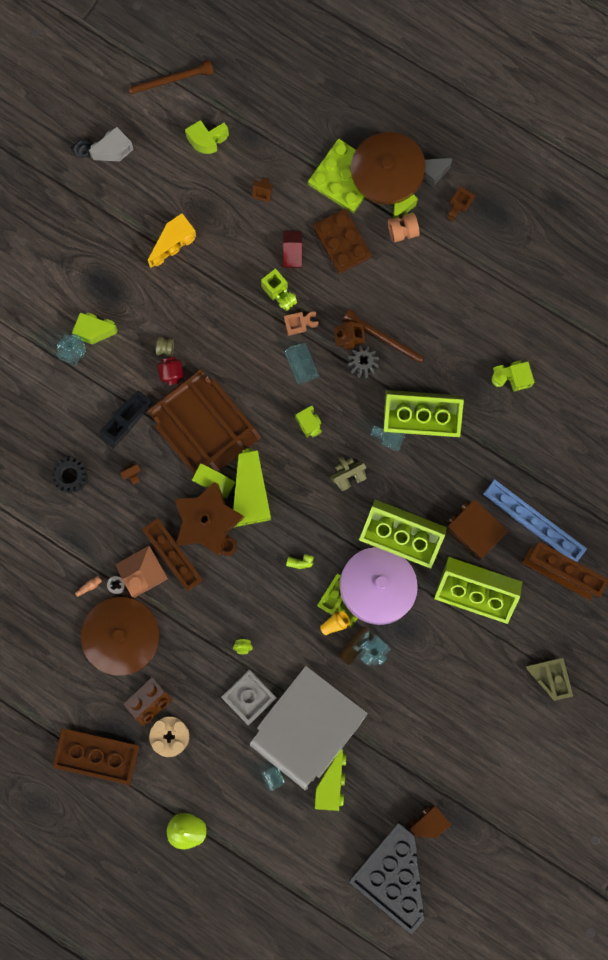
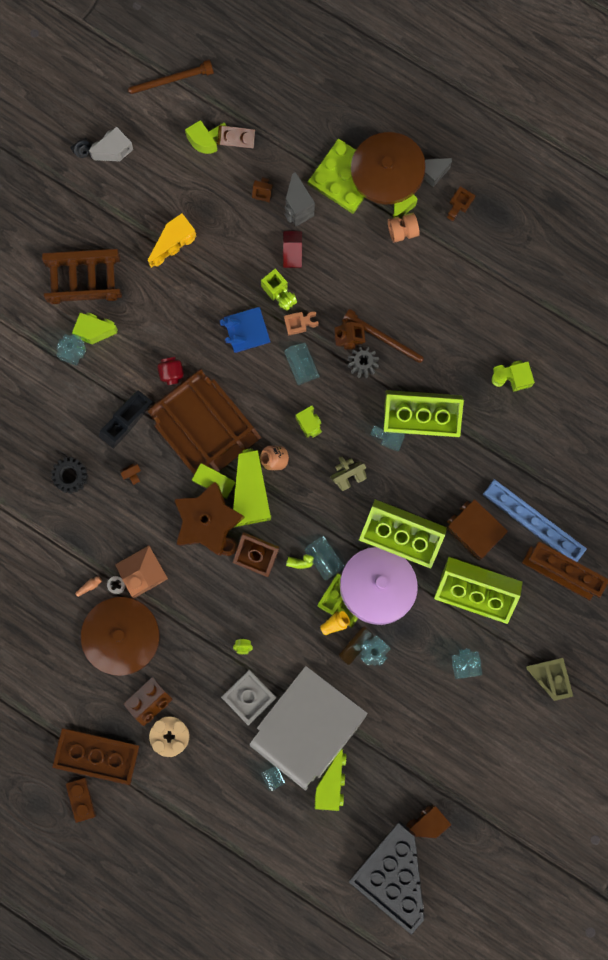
(72, 260): none -> reddish brown fence
(80, 800): none -> reddish brown plate
(165, 346): olive wheel -> none
(172, 555): reddish brown plate -> none
(186, 831): lime hat -> none
(236, 136): none -> plate
(246, 330): none -> blue plate
(256, 554): none -> reddish brown slope
(274, 457): none -> nougat head
(299, 203): none -> dark grey slope
(324, 558): none -> clear light blue slope
(342, 241): reddish brown plate -> none
(466, 664): none -> clear light blue brick

